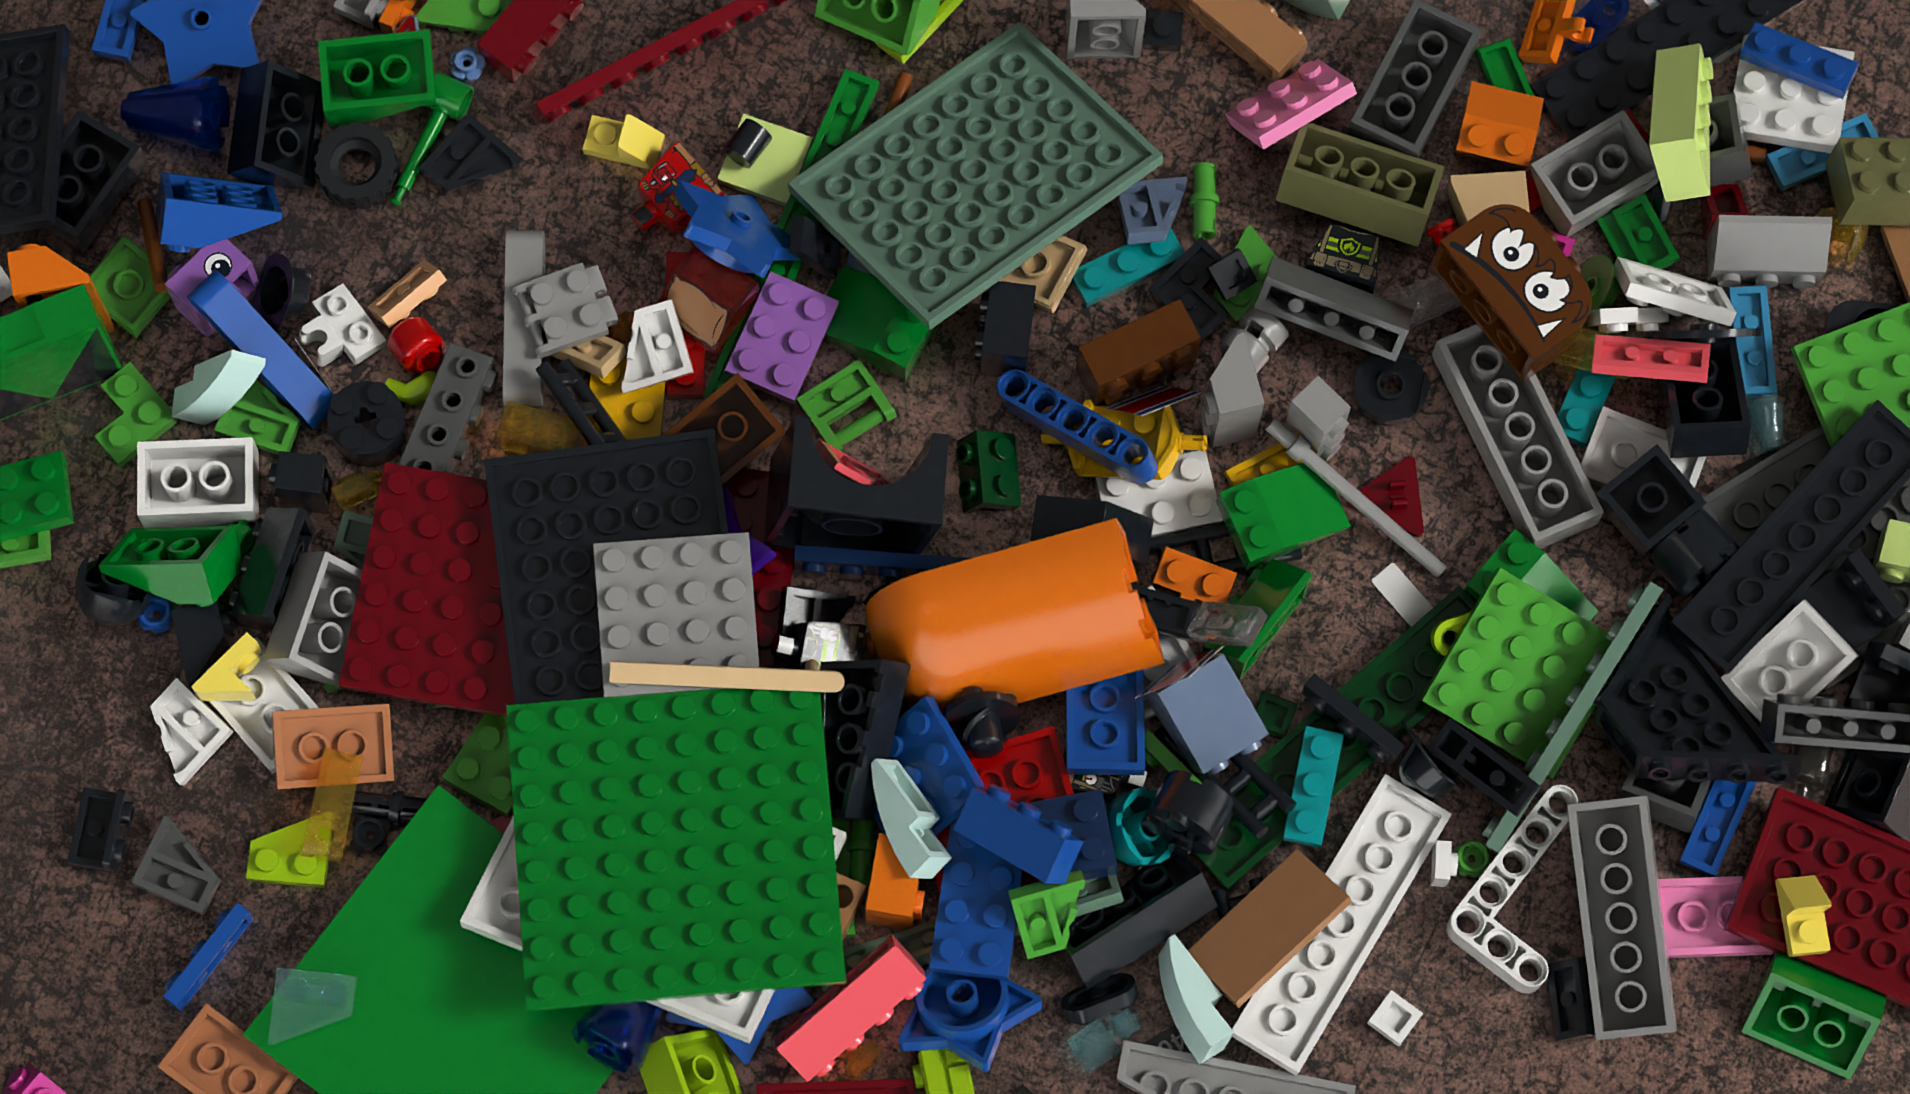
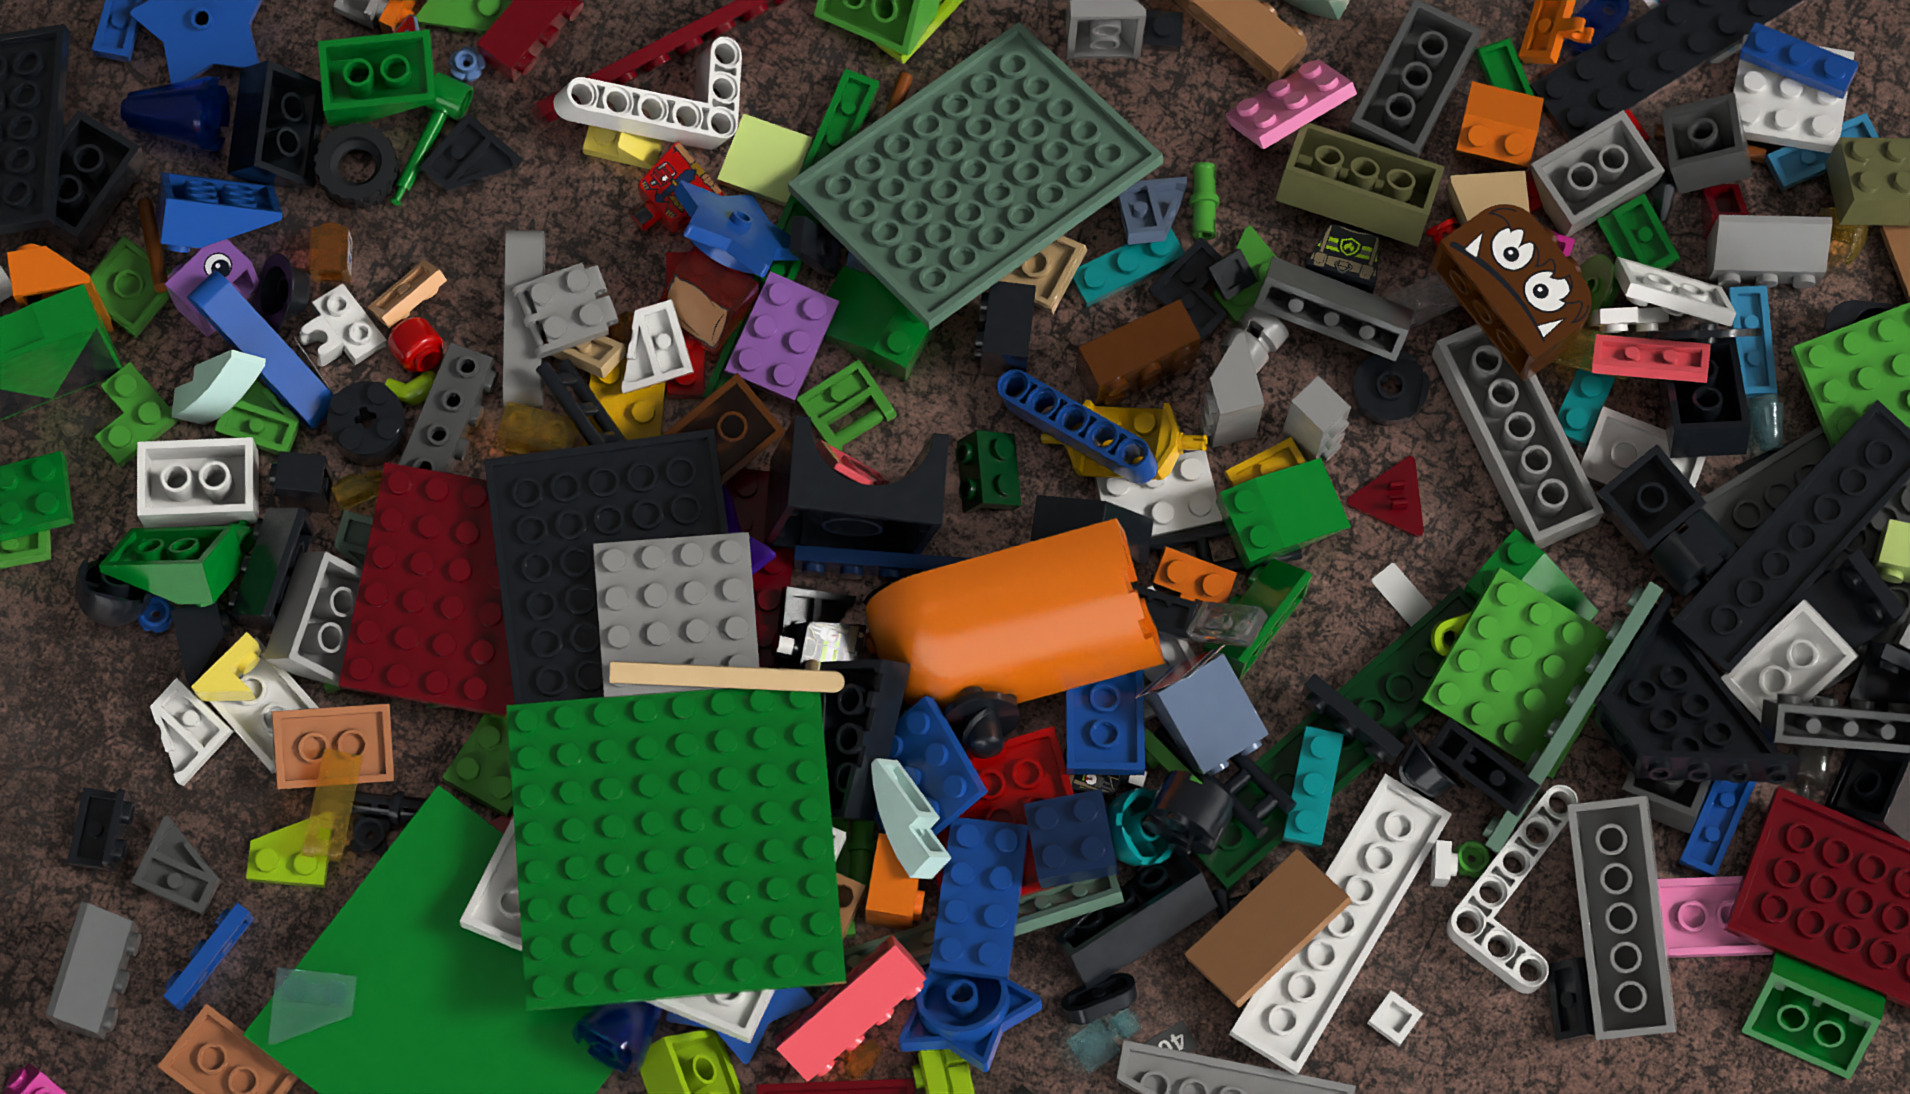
(93, 972): none -> dark grey slope
(330, 253): none -> clear orange brick
(663, 108): none -> white beam
(747, 143): black piece -> none
(1019, 834): blue brick -> none
(1046, 913): bright green wing -> none
(1152, 400): sticker -> none
(1192, 1001): light aqua slope -> none
(1275, 714): dark green tile -> none
(1299, 449): light grey bar -> none
(1682, 122): yellowish green wedge -> none
(1802, 914): light yellow slope -> none

